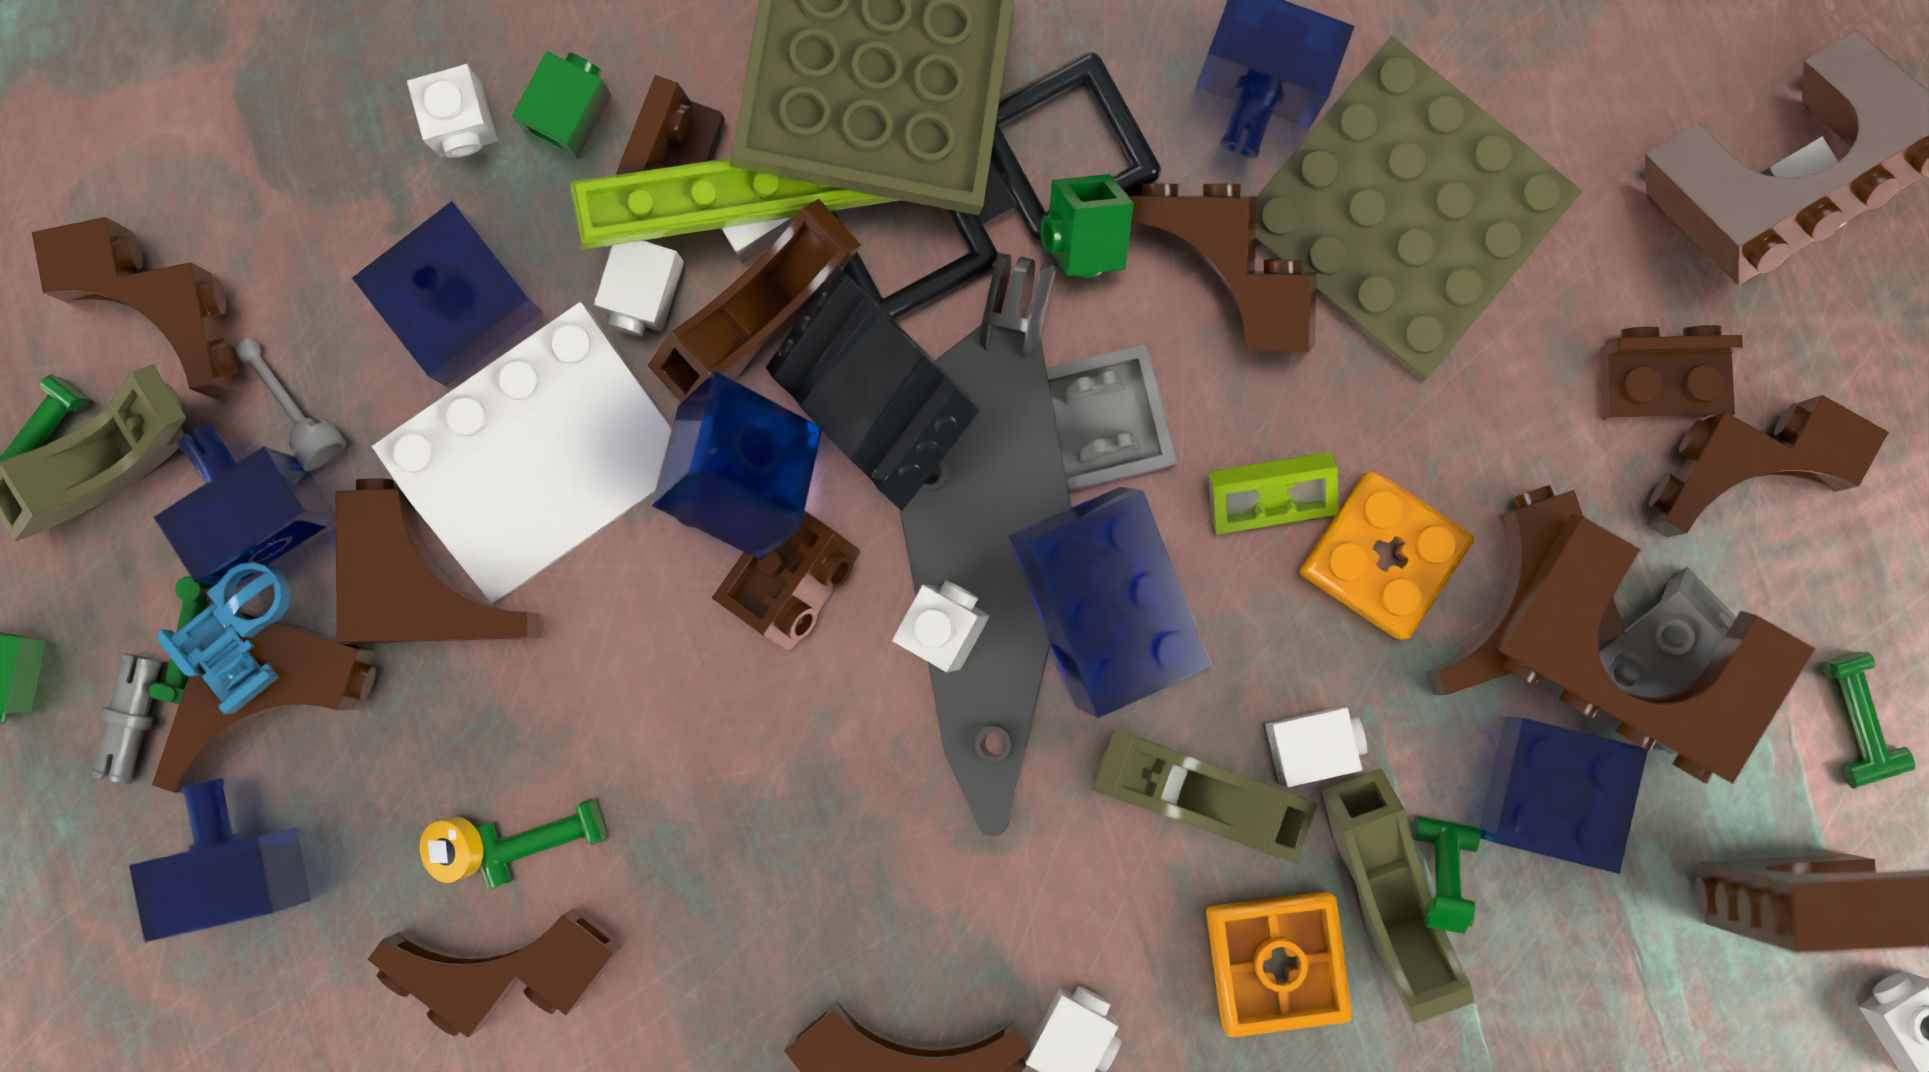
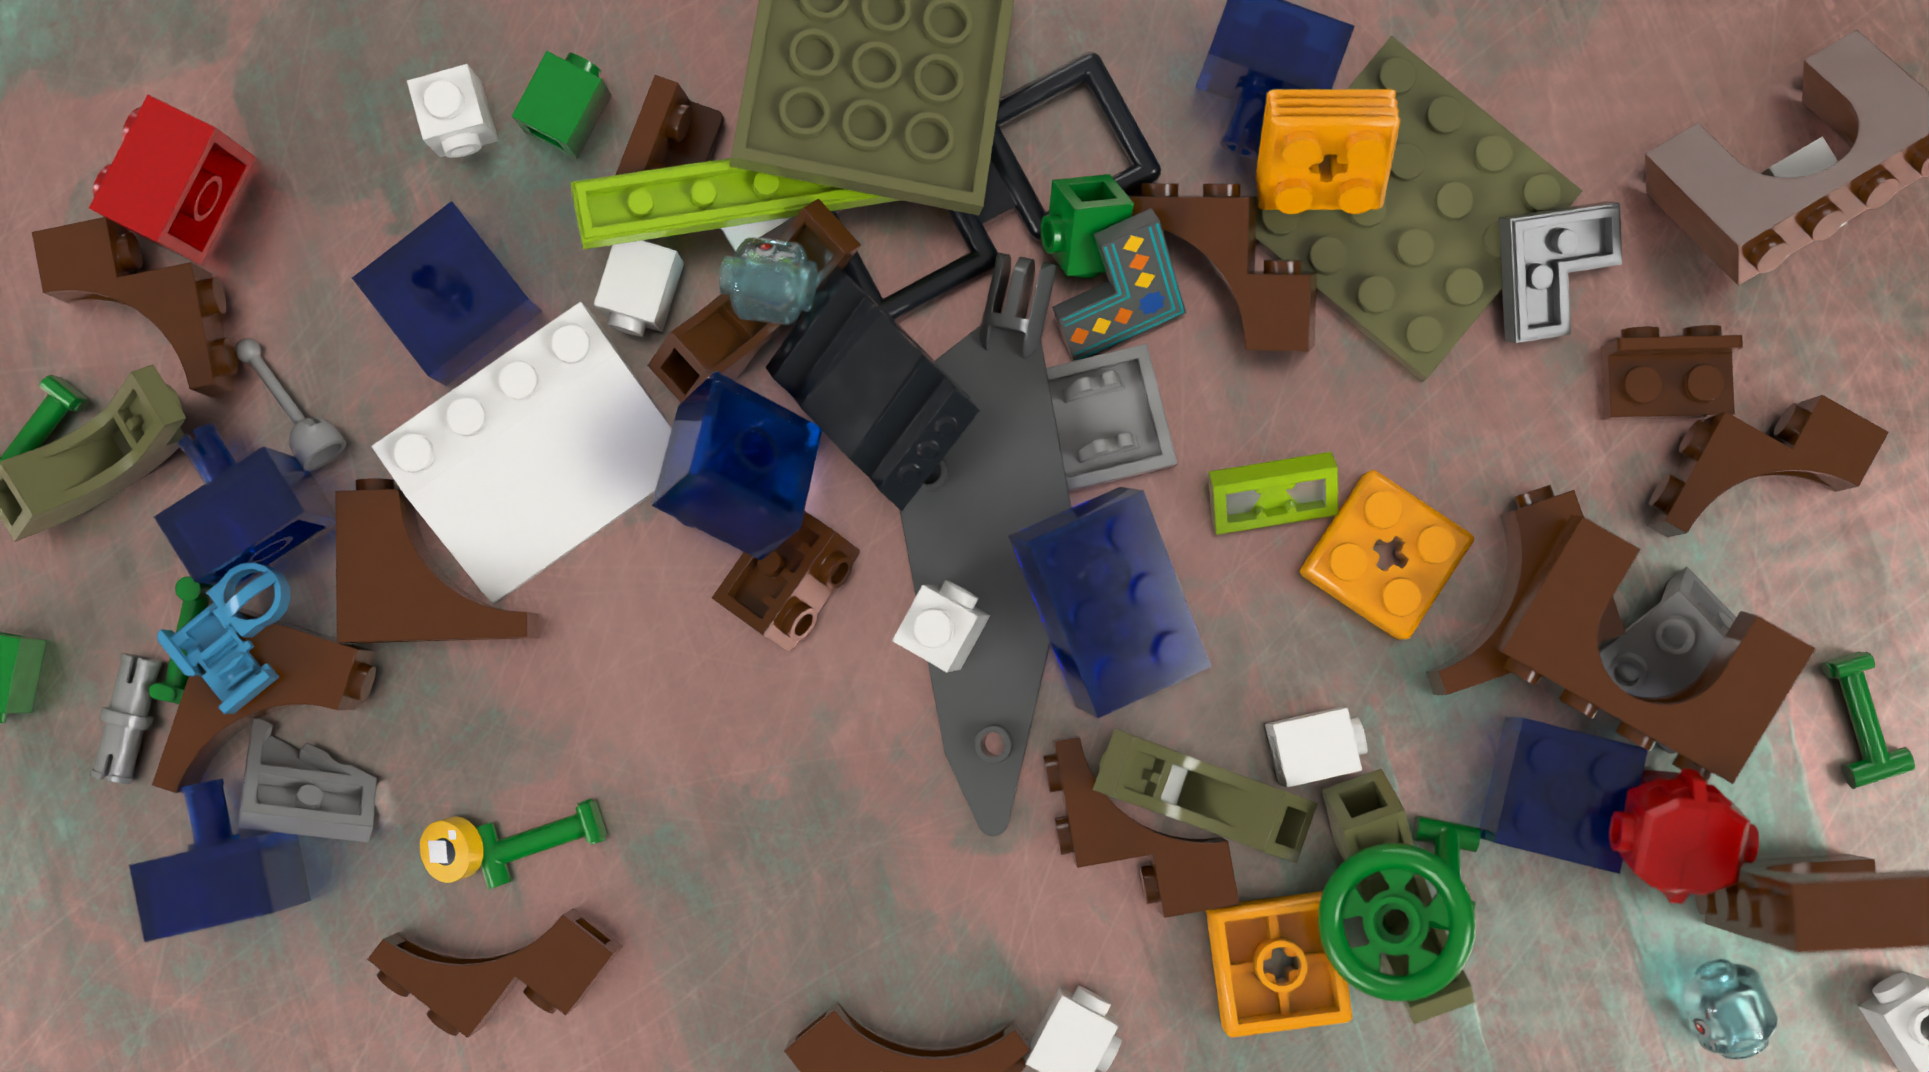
(171, 179): none -> red brick
(303, 791): none -> light grey wing
(769, 280): none -> clear light blue head
(1138, 291): none -> dark grey tile
(1182, 871): none -> reddish brown arch
(1326, 149): none -> light orange brick
(1449, 908): none -> green plate
(1540, 253): none -> tile
(1683, 835): none -> red piece
(1730, 1009): none -> clear light blue head

